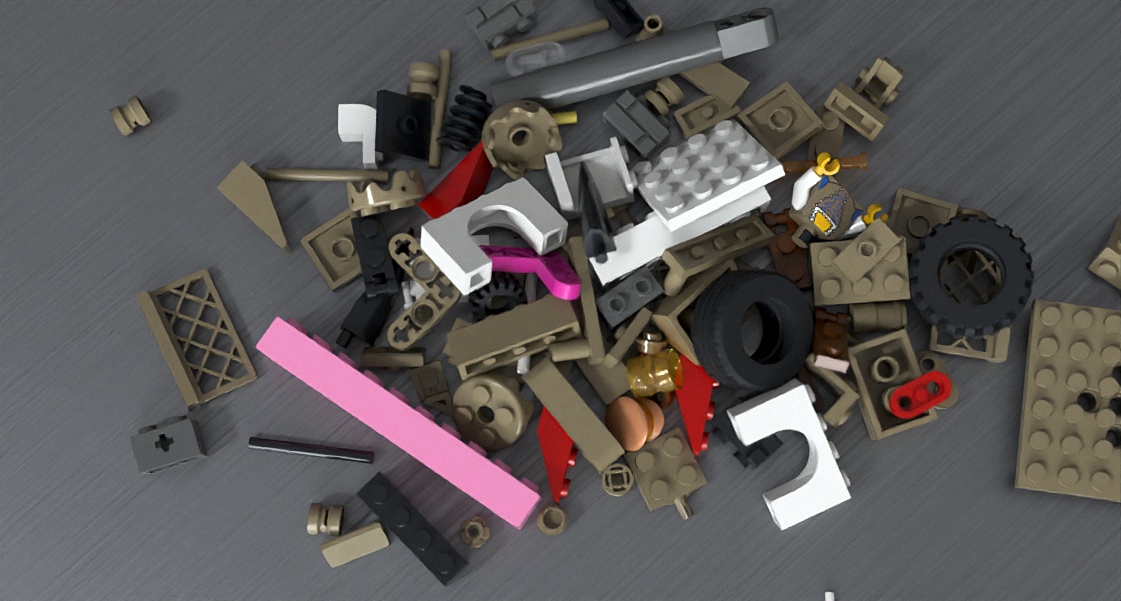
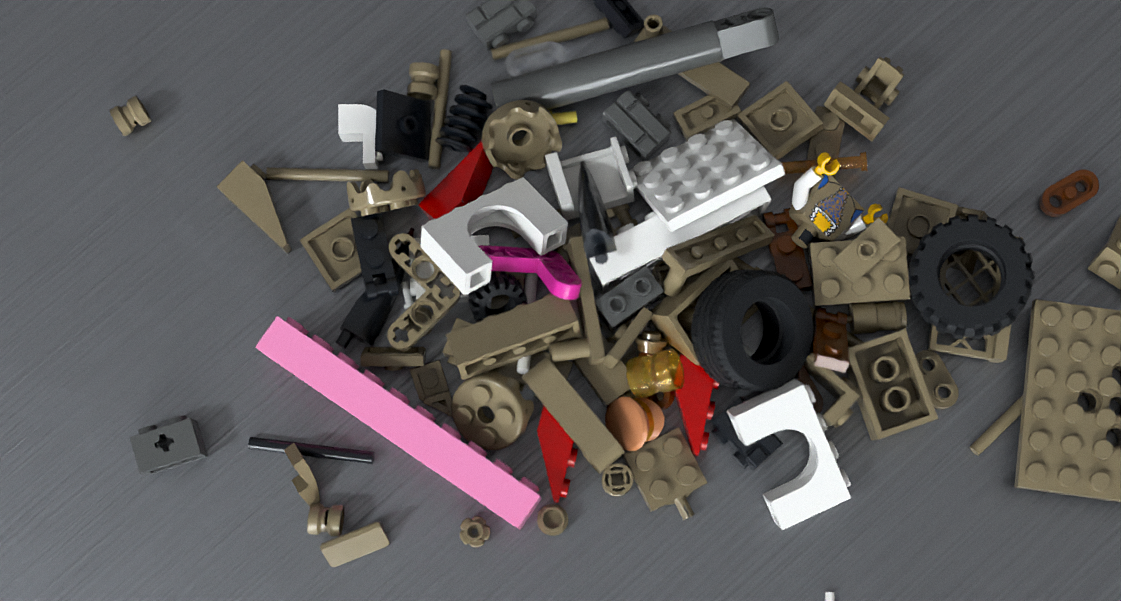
(172, 351): dark tan fence -> none
(305, 481): none -> dark tan slope
(413, 528): black brick -> none
(663, 96): dark tan wheel -> none
(919, 397): red plate -> none
(997, 427): none -> dark tan bar
(1067, 193): none -> reddish brown plate

